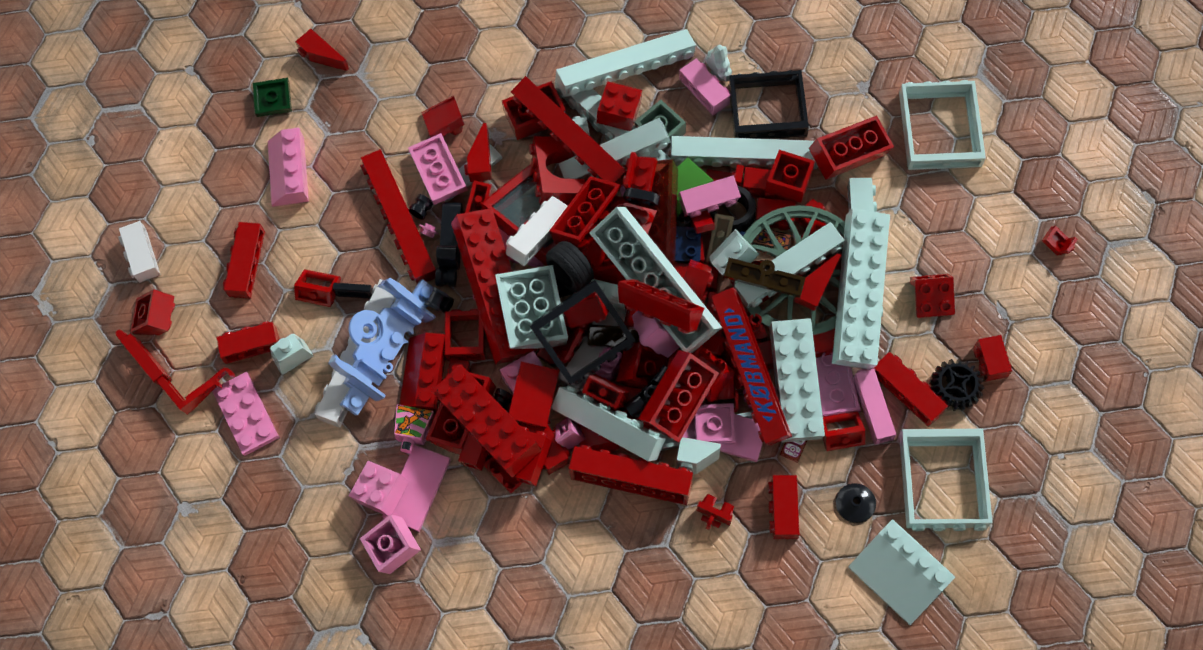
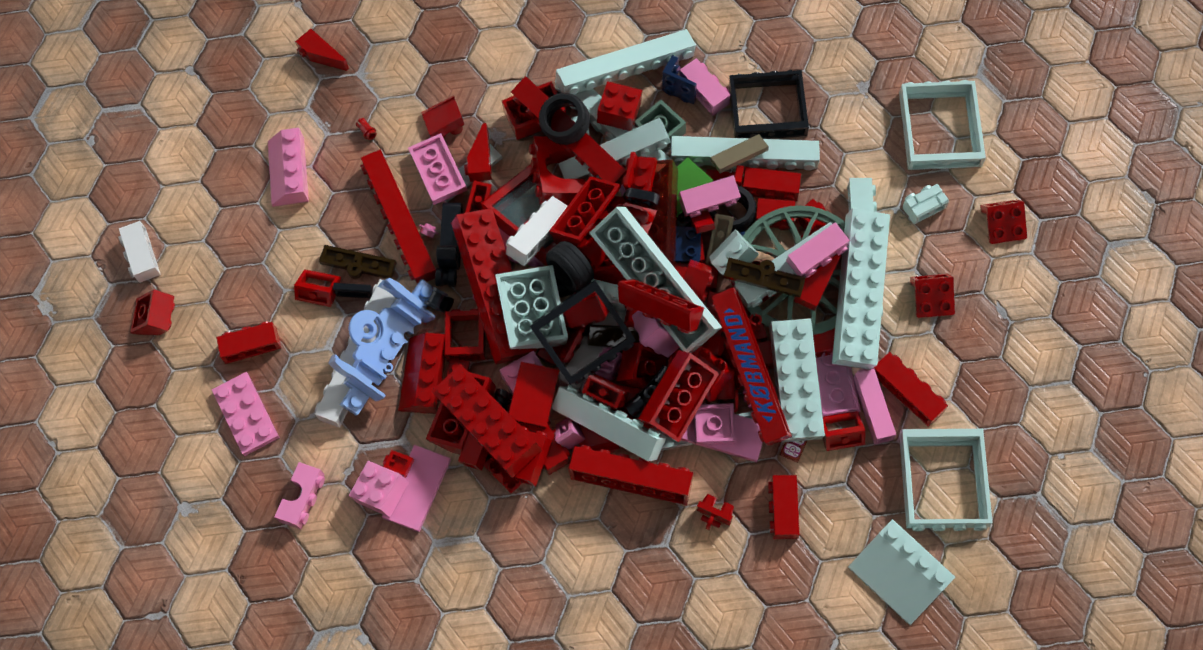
(160, 377): red hinge -> none
(244, 260): red brick -> none
(272, 97): dark green plate -> none
(290, 353): light aqua torso -> none
(296, 512): none -> bright pink arch
(357, 262): none -> dark brown hinge
(368, 131): none -> red pin
(390, 544): bright pink brick -> none
(398, 463): none -> red bracket
(412, 426): torso -> none
(421, 206): black wheel -> none
(555, 103): none -> black tyre
(675, 84): none -> dark blue bracket
(697, 454): light aqua slope -> none
(719, 63): light aqua rock -> none
(739, 153): none -> dark tan tile
(764, 240): tile -> none
(789, 176): red brick -> none
(818, 251): none -> bright pink brick
(851, 147): red brick -> none
(855, 512): black dish -> none
(925, 204): none -> light aqua brick
(950, 371): black gear -> none
(992, 358): red brick -> none
(1005, 221): none -> red bracket
(1058, 241): red bracket -> none

